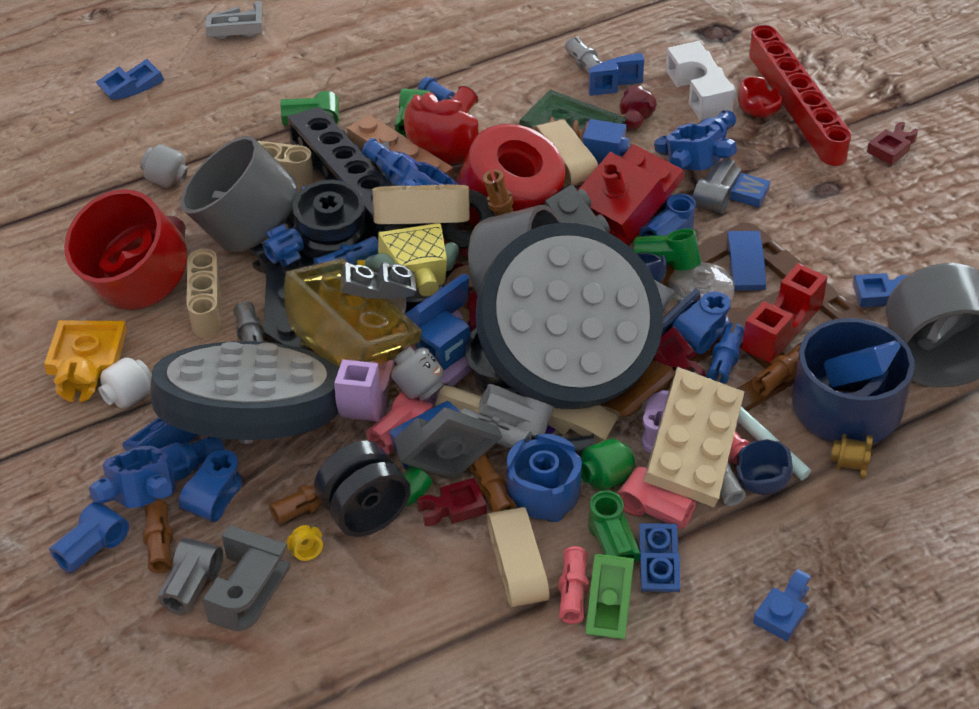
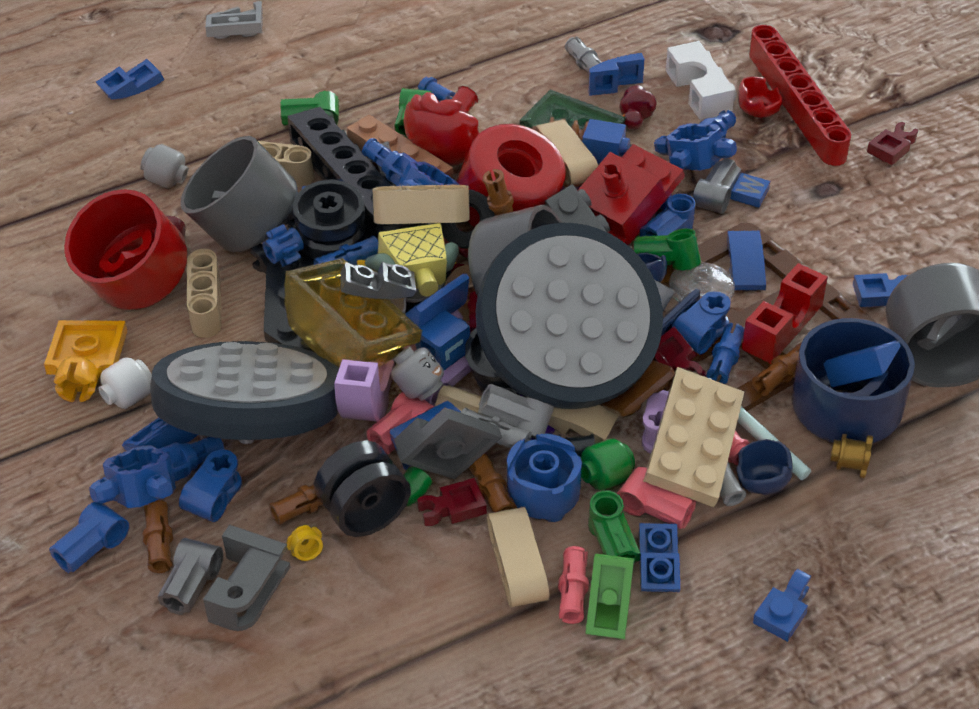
(248, 325): flat silver pin -> none

